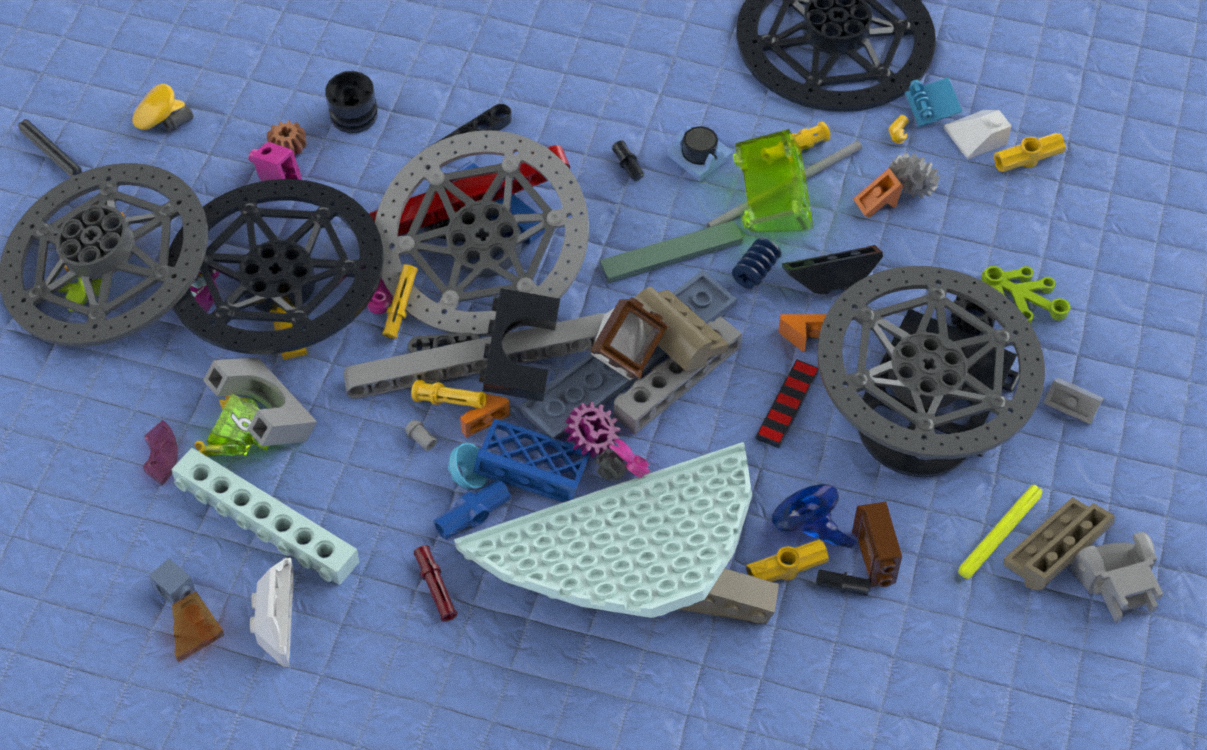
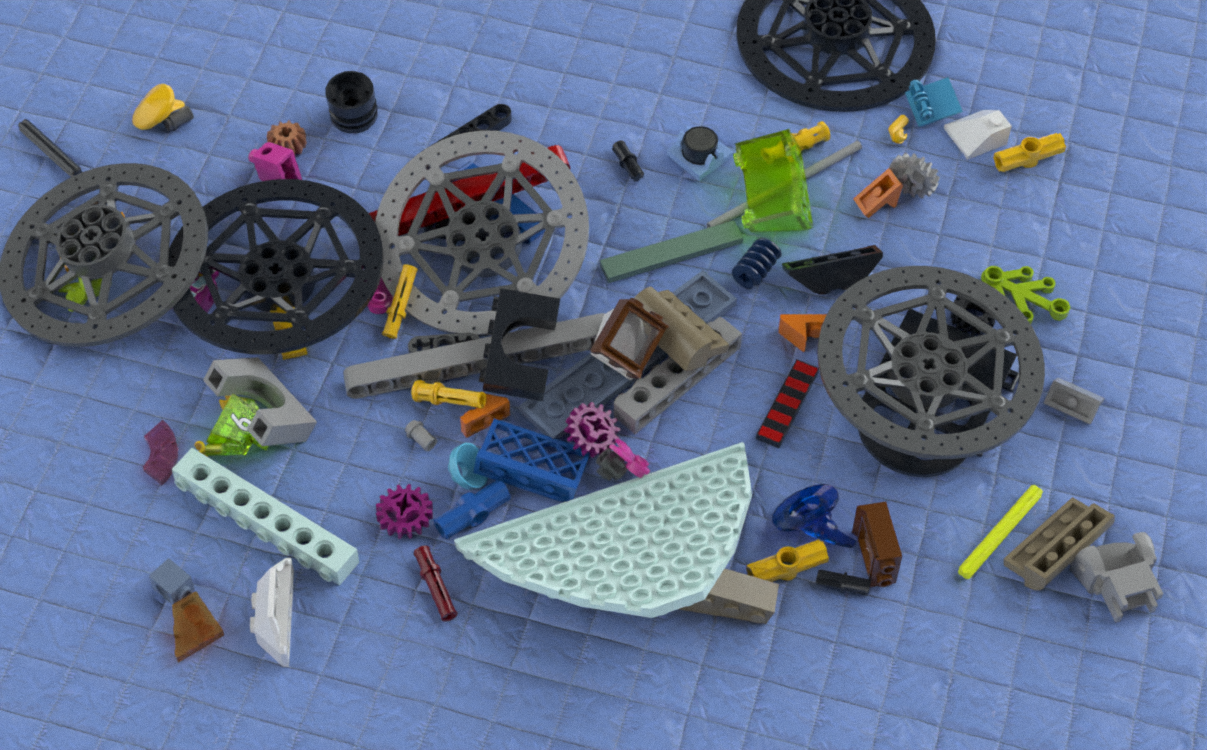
(402, 503): none -> magenta gear

